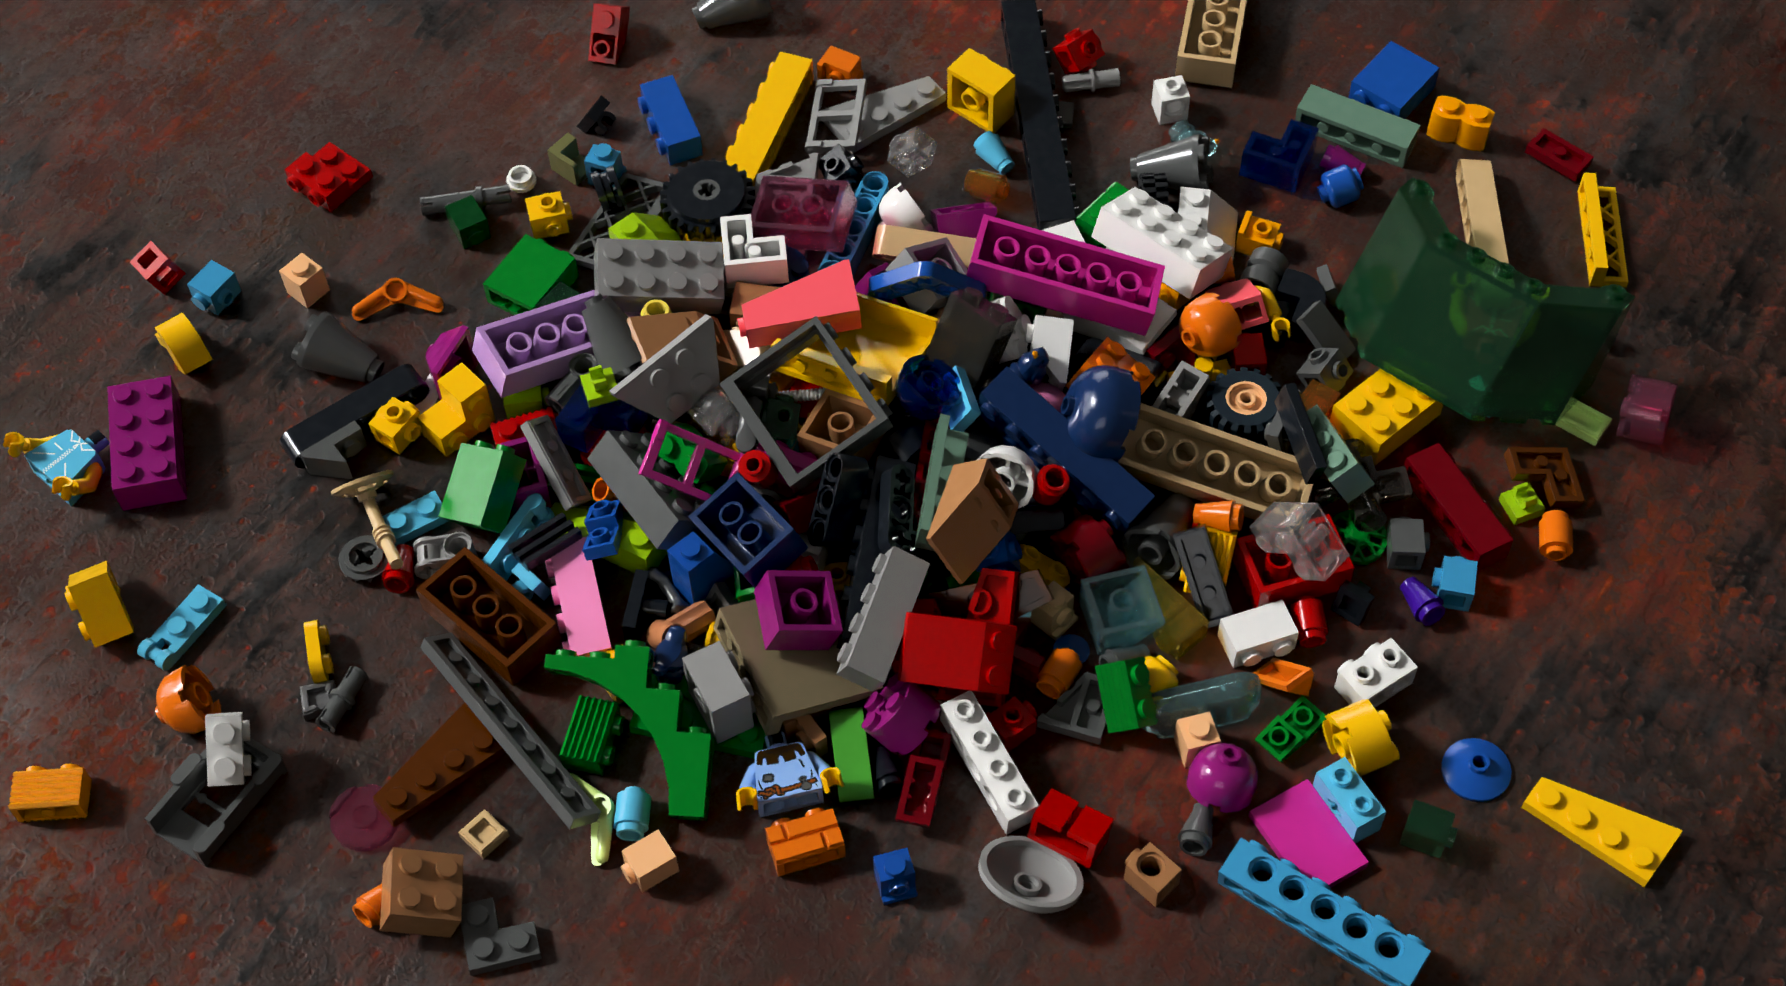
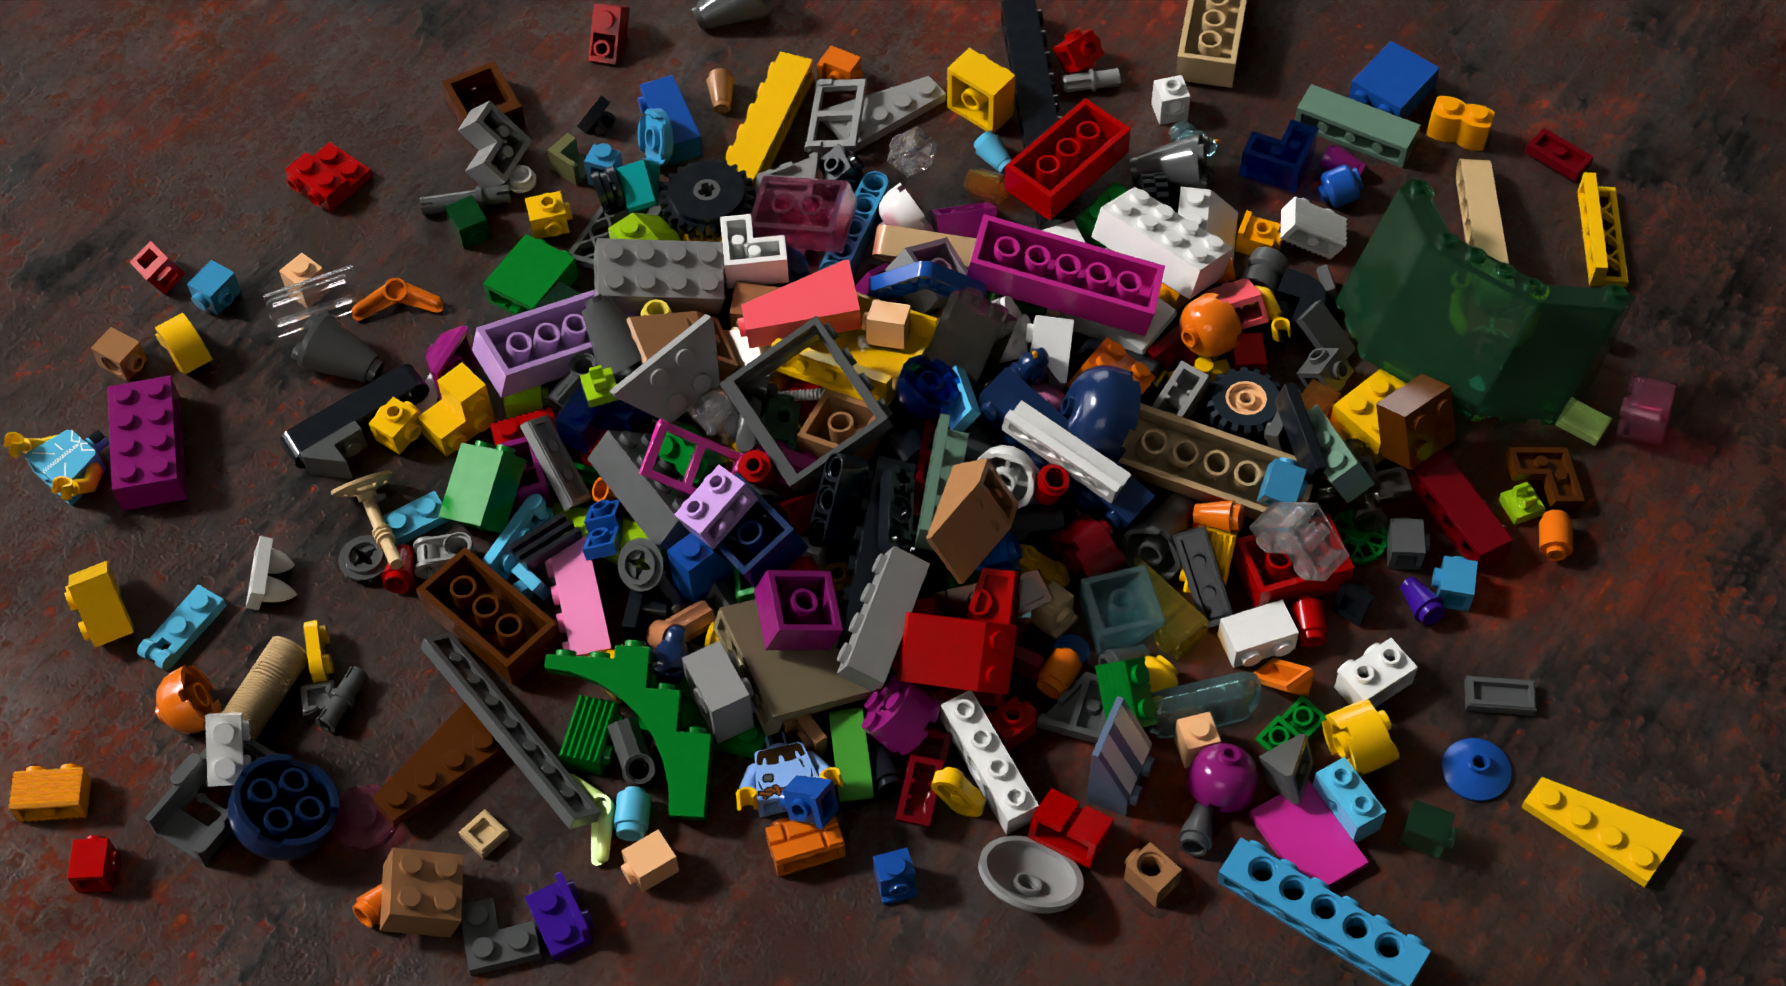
(93, 864): none -> red brick
(119, 354): none -> medium nougat brick
(260, 692): none -> tan piece
(264, 587): none -> white tile
(287, 812): none -> dark blue cylinder
(328, 292): none -> clear piece
(475, 81): none -> reddish brown window
(498, 142): none -> light grey brick
(559, 917): none -> dark purple bracket
(629, 748): none -> dark grey piece
(632, 573): none -> dark grey gear
(640, 184): none -> teal slope
(656, 136): none -> dark azure tile
(716, 506): none -> lavender brick
(720, 88): none -> medium nougat cone
(810, 800): none -> blue brick
(887, 324): none -> light nougat brick
(958, 792): none -> yellow plate
(1065, 450): none -> white fence
(1067, 159): none -> red brick
(1119, 761): none -> sand blue slope
(1282, 482): none -> dark azure brick
(1288, 767): none -> dark grey slope
(1313, 227): none -> white brick
(1416, 421): none -> reddish brown brick
(1500, 695): none -> dark grey tile

